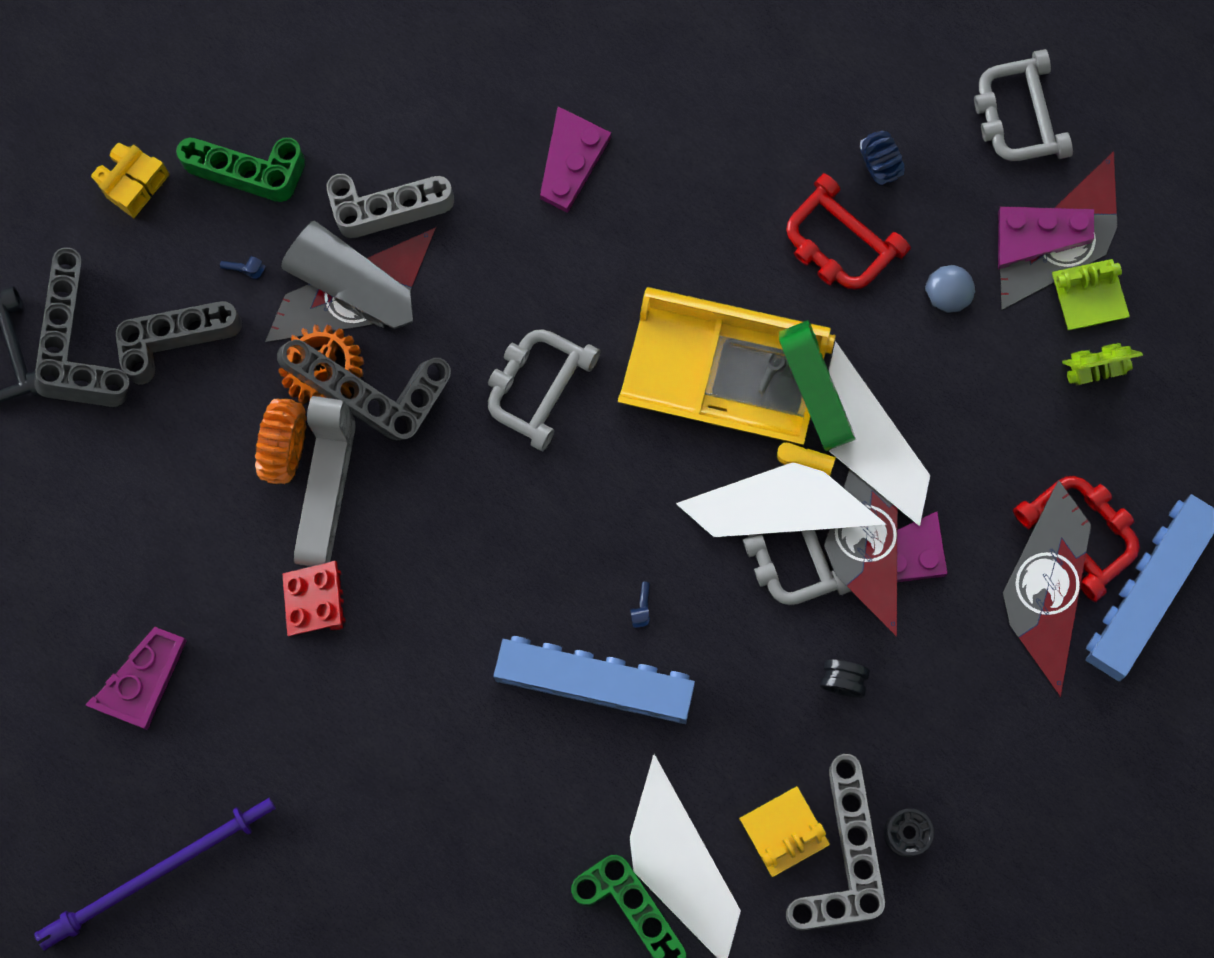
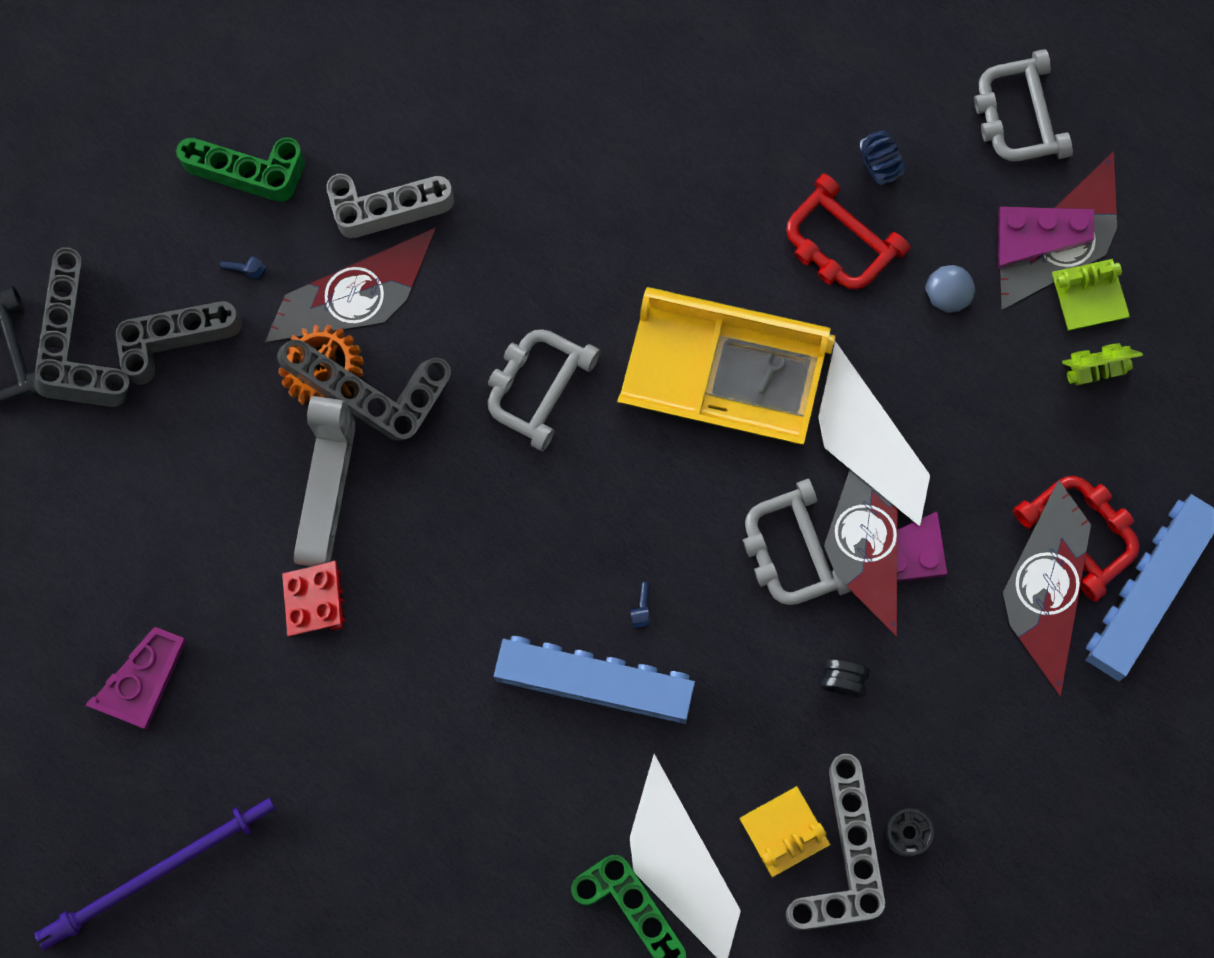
(131, 178): yellow hips -> none
(280, 441): orange gear -> none
(349, 277): dark grey panel -> none
(571, 158): magenta wing -> none
(777, 502): white sticker -> none
(791, 453): yellow bar -> none
(816, 385): green beam -> none

